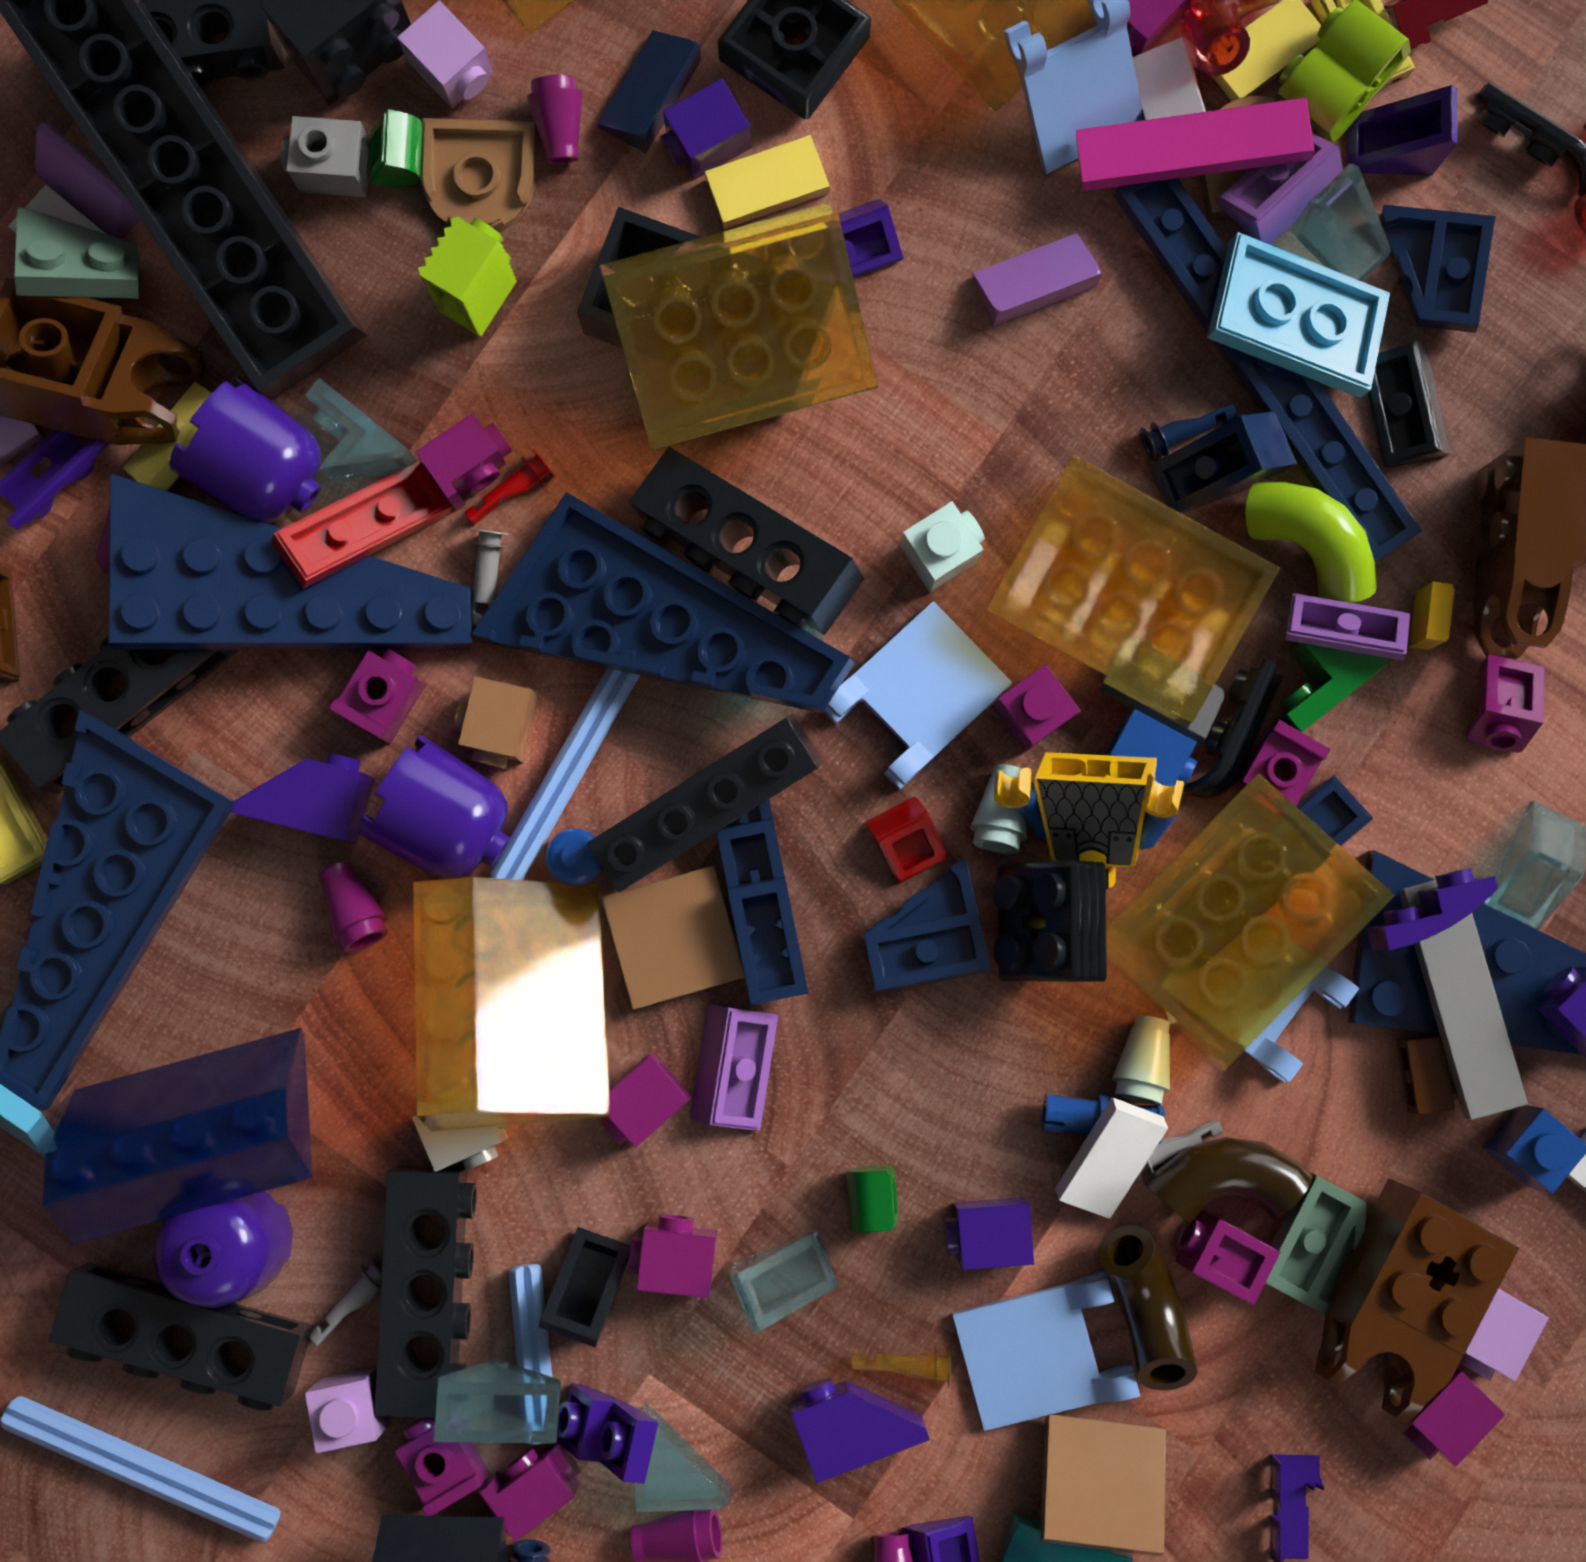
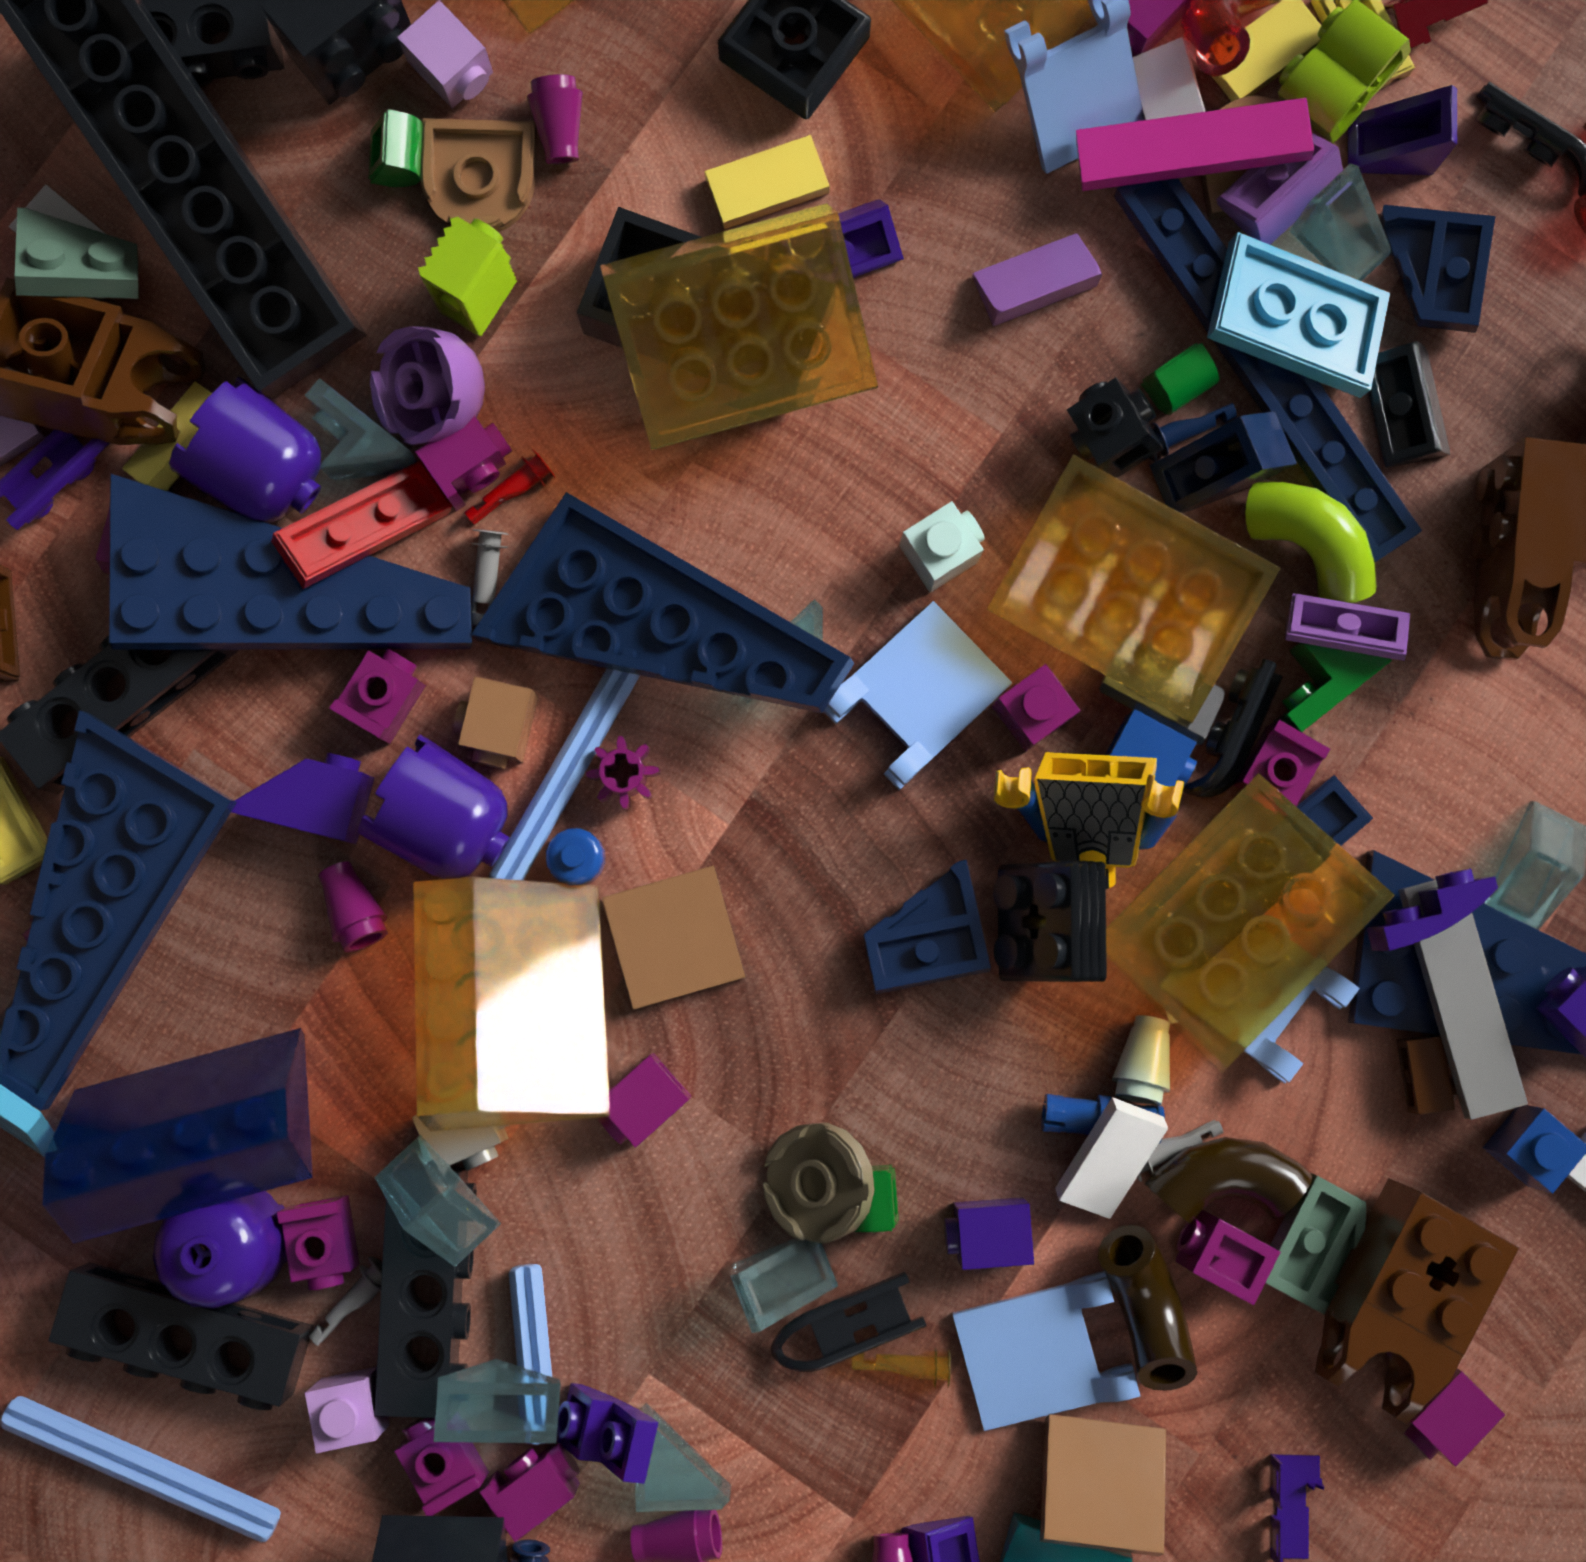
(82, 183): medium lavender slope -> none
(327, 156): light grey brick -> none
(333, 1224): none -> magenta brick
(426, 384): none -> medium lavender cylinder
(435, 1202): none -> clear light blue slope
(586, 1287): black slope -> none
(610, 762): none -> magenta gear
(649, 88): dark blue slope -> none
(674, 1257): magenta brick -> none
(682, 487): black brick -> none
(705, 130): dark purple brick -> none
(705, 803): black brick -> none
(733, 1067): medium lavender slope -> none
(761, 907): dark blue slope -> none
(818, 1182): none -> dark tan tile
(836, 1330): none -> black piece
(851, 1427): dark purple slope -> none
(907, 839): red slope -> none
(995, 826): light aqua cone -> none
(1114, 427): none -> black brick
(1181, 379): none -> green brick
(1431, 615): yellow tile -> none
(1504, 1338): lavender brick -> none
(1508, 704): magenta bracket -> none

